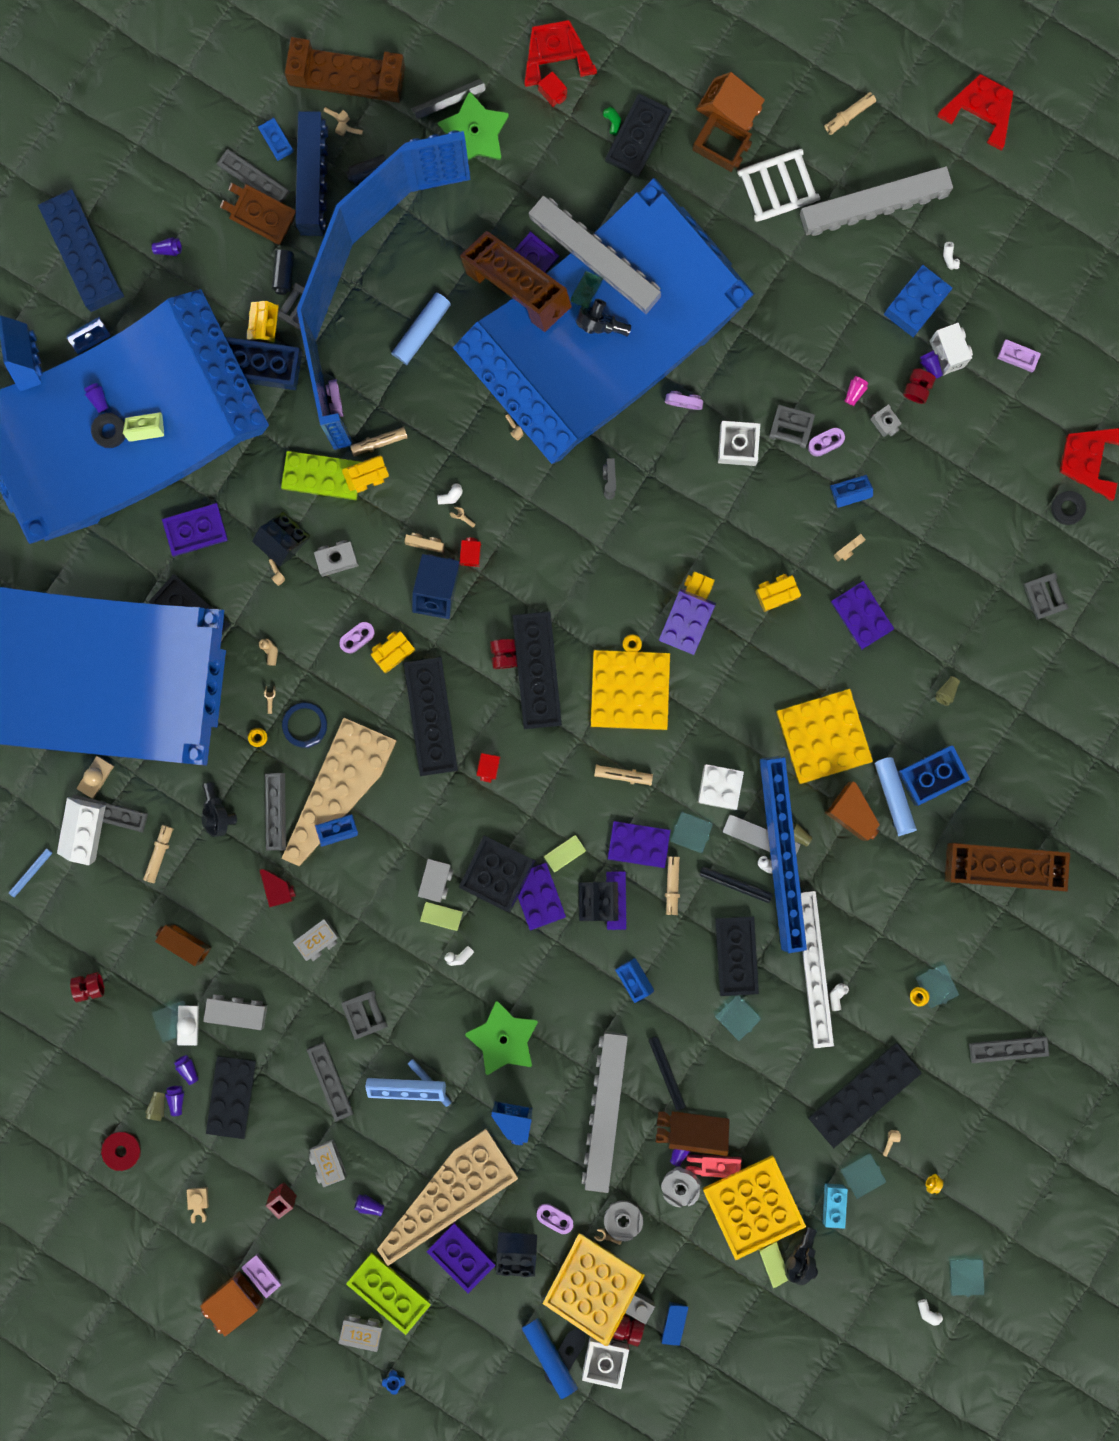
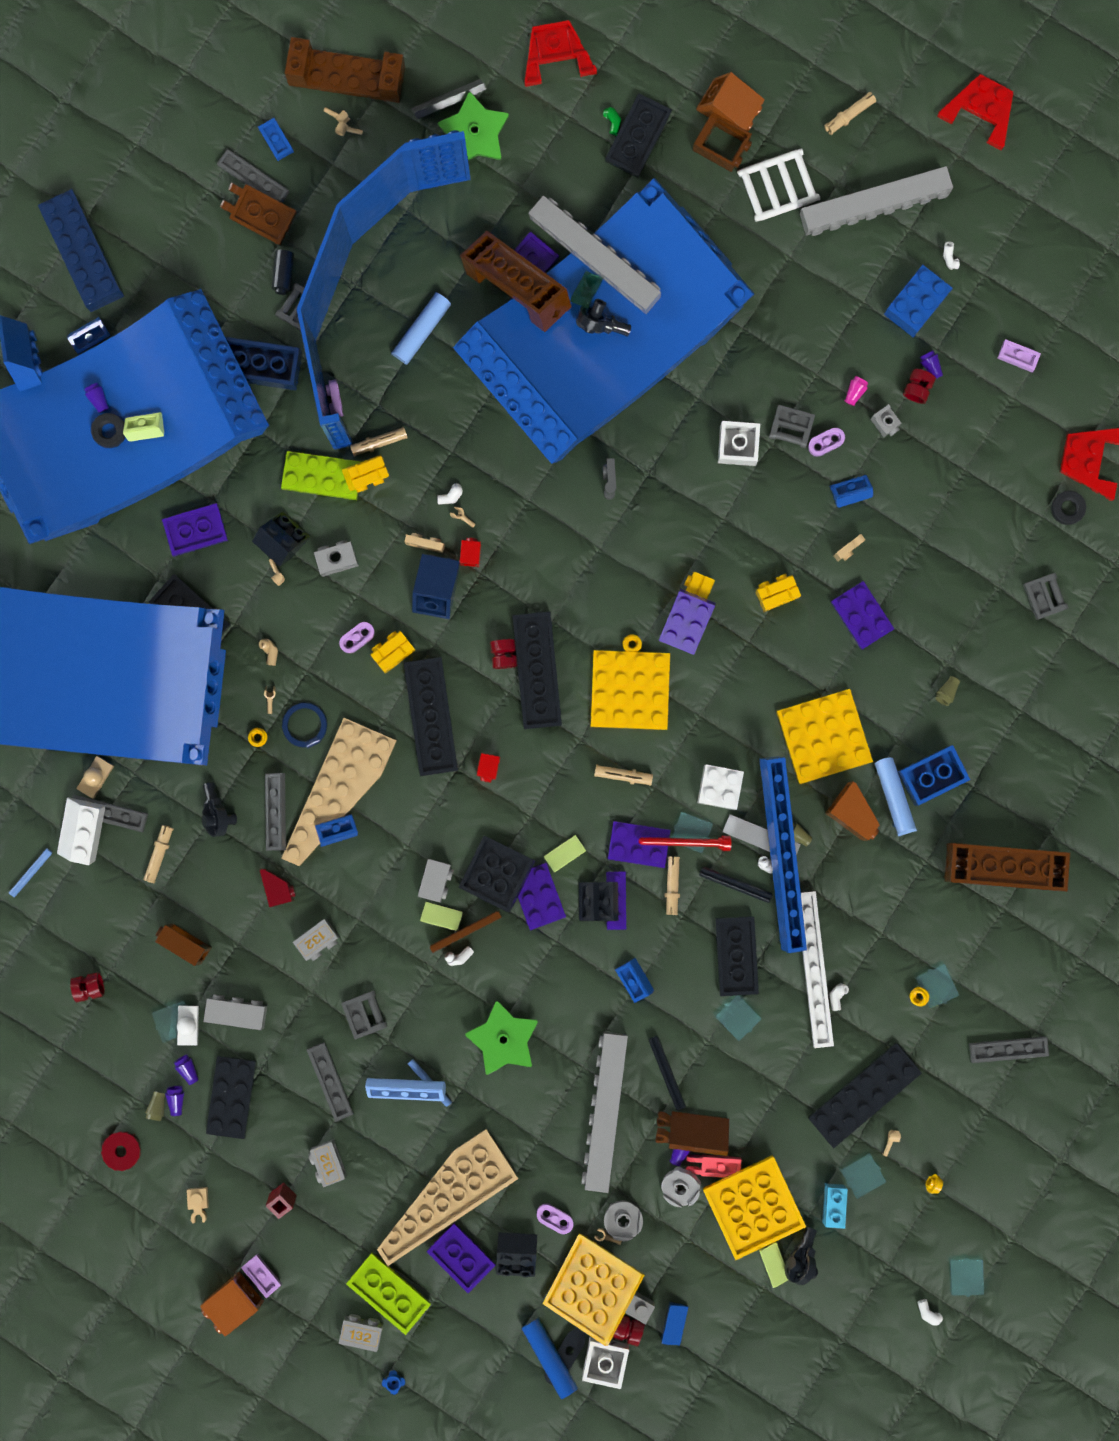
(167, 247): dark purple cone -> none
(262, 322): yellow brick -> none
(311, 174): dark blue brick -> none
(362, 170): black brick -> none
(367, 1205): dark purple cone -> none
(465, 931): none -> reddish brown tile
(513, 1121): blue slope -> none
(517, 433): tan hand -> none
(553, 89): red brick -> none
(677, 399): lavender plate -> none
(722, 843): none -> red piece
(951, 348): white brick -> none

